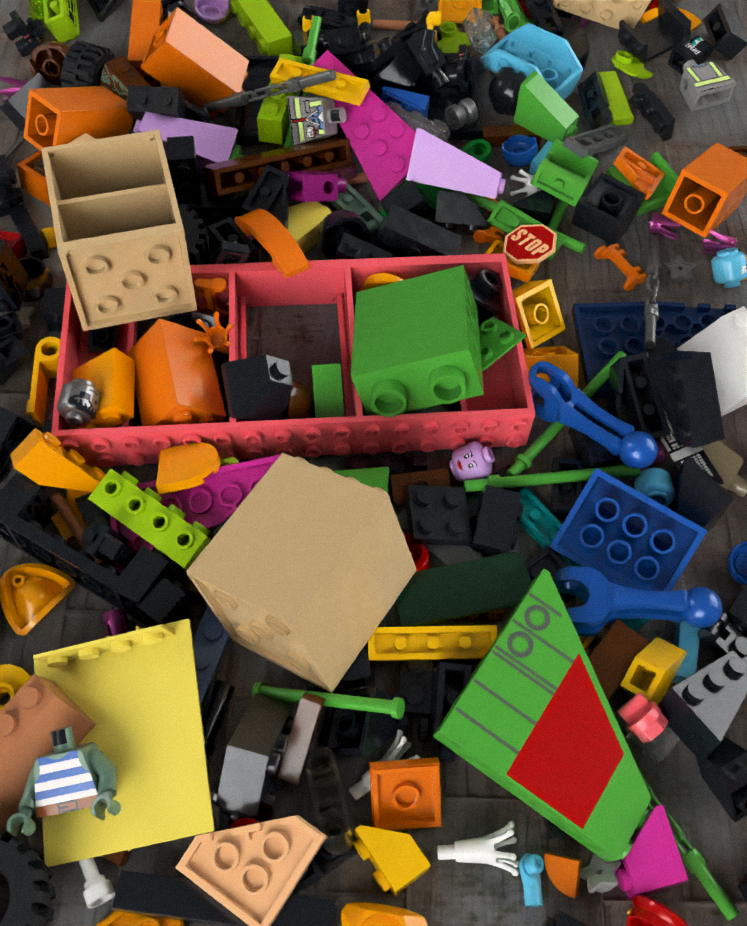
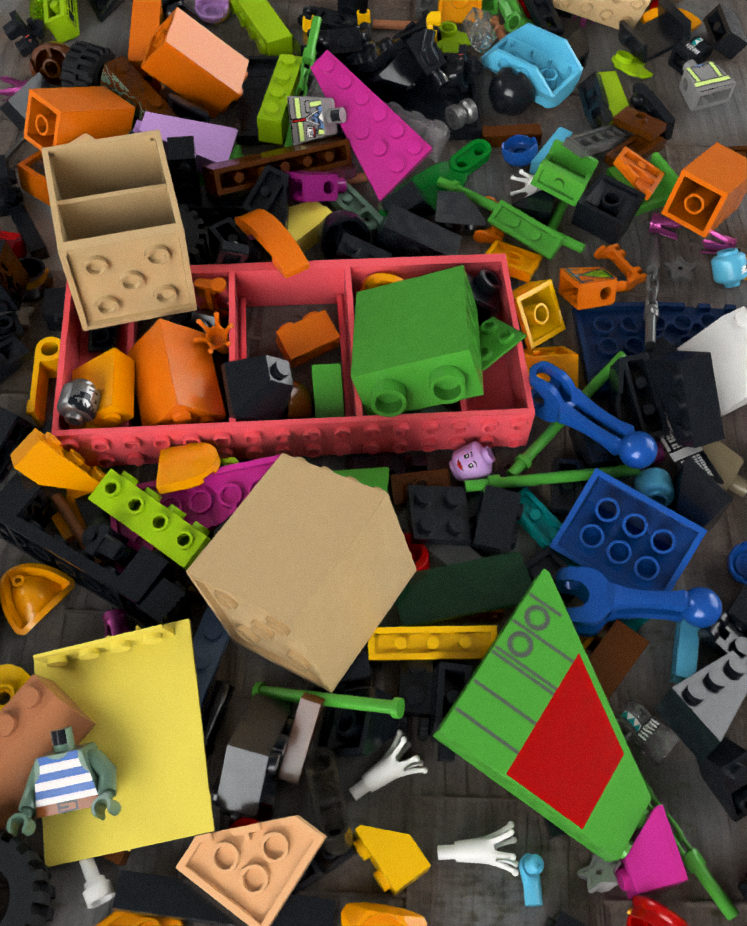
(48, 237): yellow hinge -> none
(158, 100): black brick -> none
(294, 85): dark grey piece -> none
(307, 338): none -> orange brick
(343, 88): yellow plate -> none
(405, 794): orange tile -> none
(415, 101): blue slope -> none
(447, 167): lavender slope -> none
(530, 244): piece -> none
(544, 111): bright green slope -> none
(563, 872): orange tile -> none
(589, 286): none -> orange torso
(638, 145): none -> reddish brown plate
(639, 123): none -> reddish brown plate
(643, 718): coral piece -> none
(653, 670): yellow slope -> none

